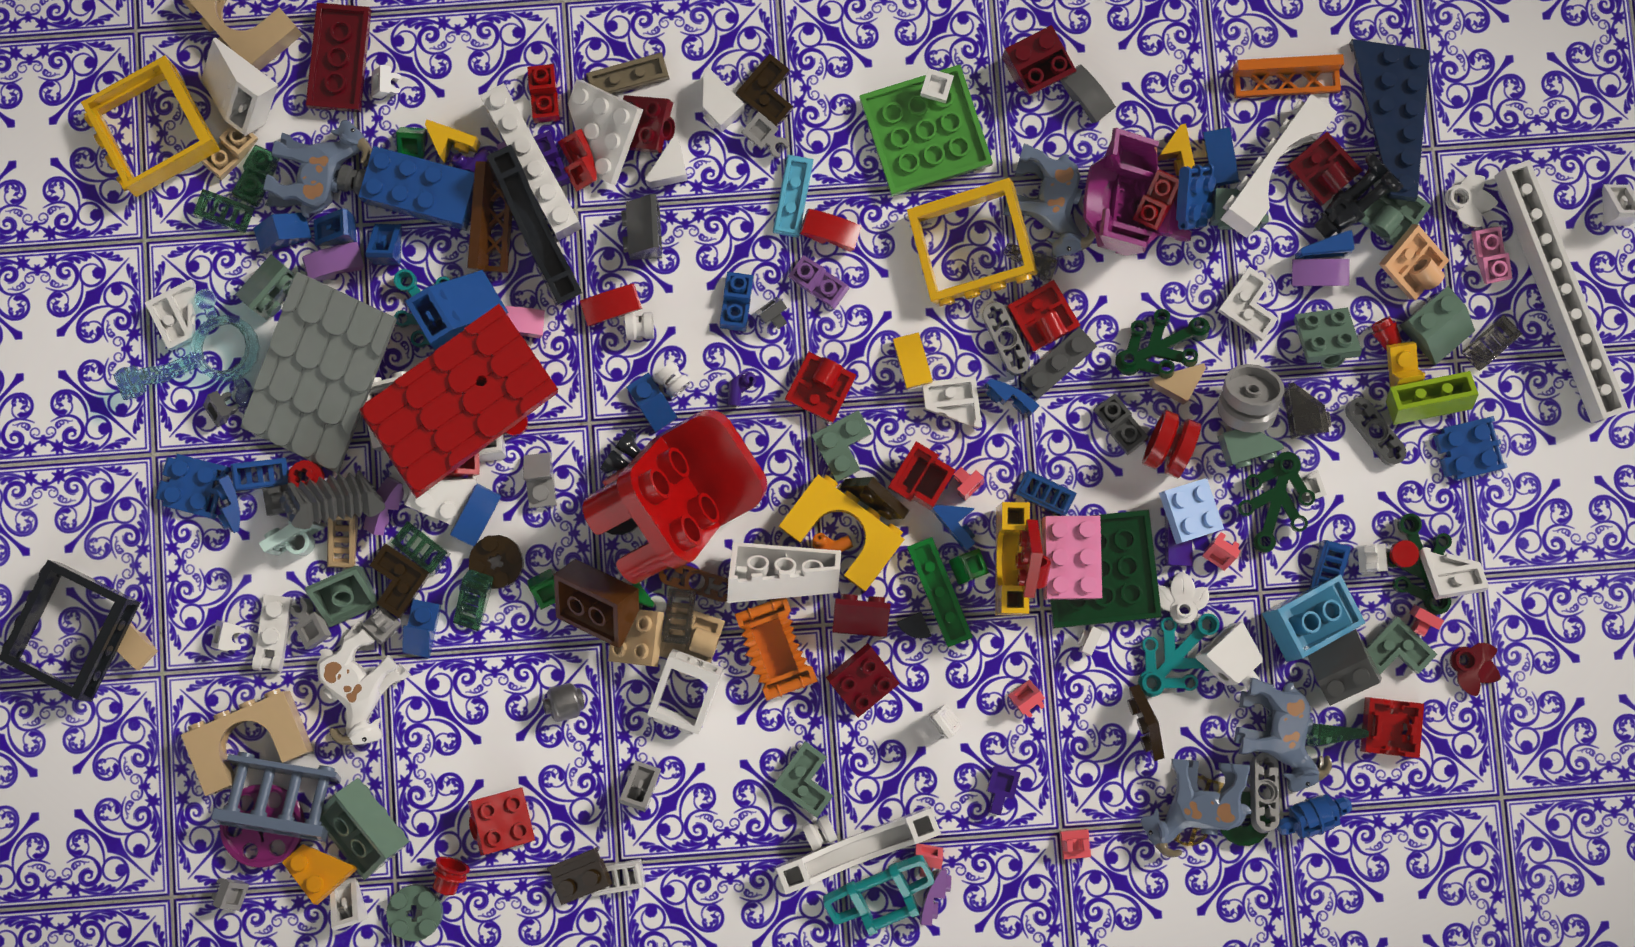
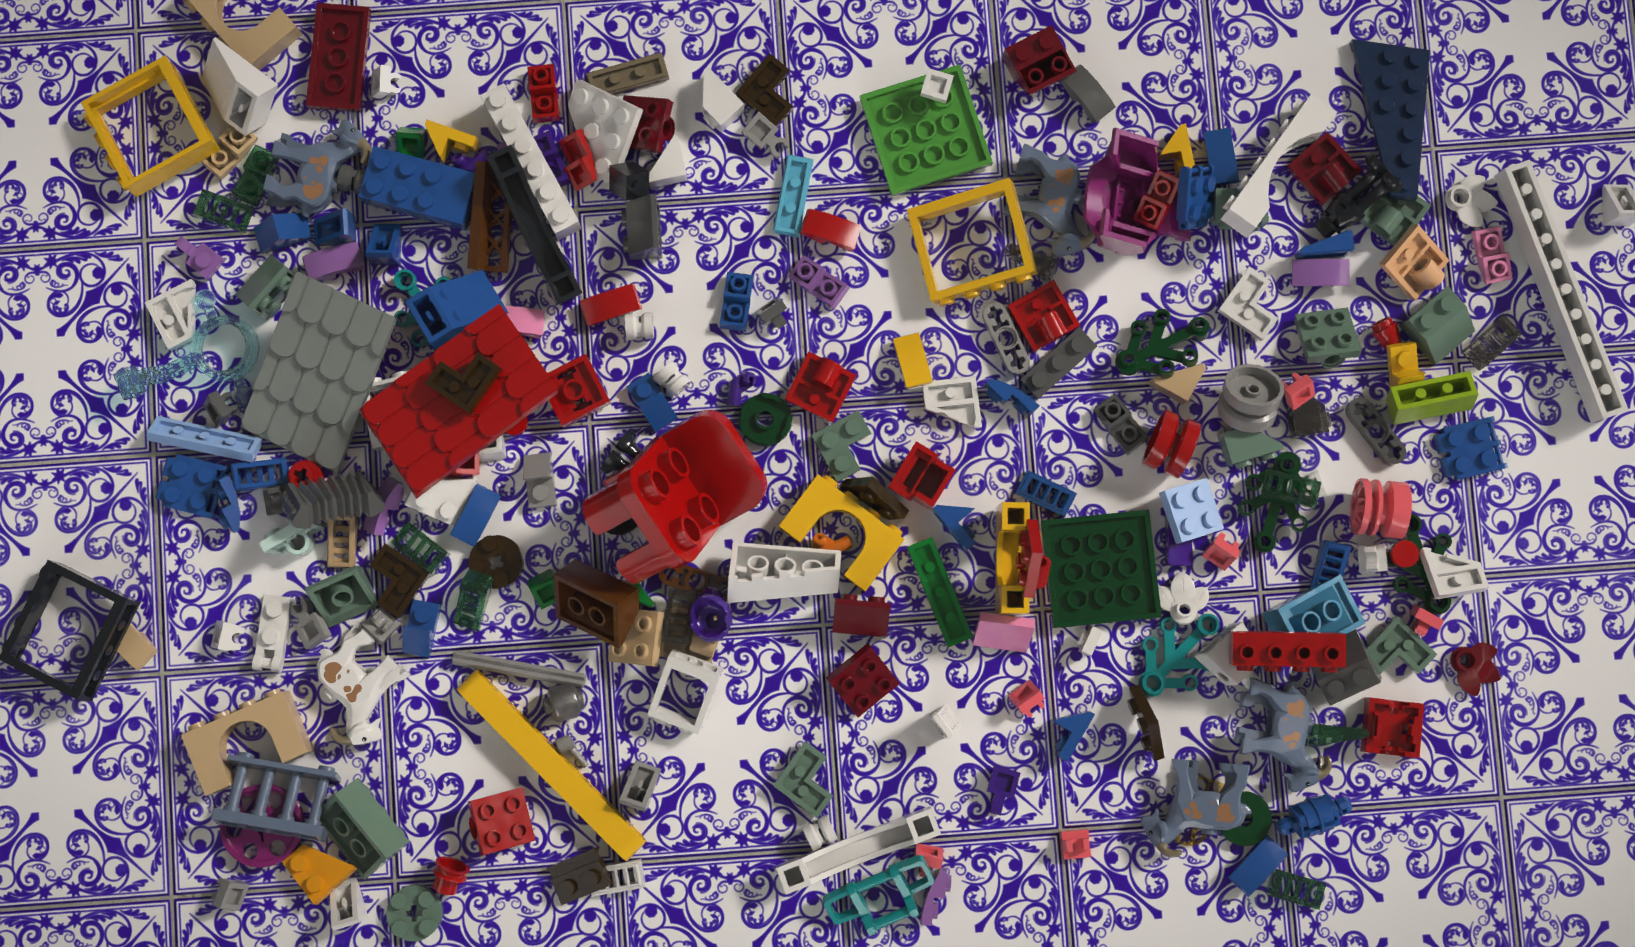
(201, 259): none -> medium lavender plate
(204, 439): none -> light blue plate
(465, 389): none -> dark brown plate
(518, 669): none -> light grey axle
(551, 765): none -> yellow beam
(565, 744): none -> light grey hand
(573, 388): none -> red brick
(628, 180): none -> black brick
(702, 614): none -> dark purple piece
(761, 404): none -> dark green tile
(774, 648): orange piece -> none
(915, 626): black tile -> none
(967, 482): coral tile -> none
(968, 566): green slope -> none
(1003, 632): none -> bright pink tile
(1075, 557): bright pink brick -> none
(1076, 726): none -> blue slope
(1255, 800): light grey beam -> none
(1257, 865): none -> blue slope
(1275, 883): none -> slope
(1287, 66): orange fence -> none
(1287, 649): none -> red brick
(1293, 479): none -> clear green slope
(1299, 391): none -> coral tile
(1380, 508): none -> coral wheel

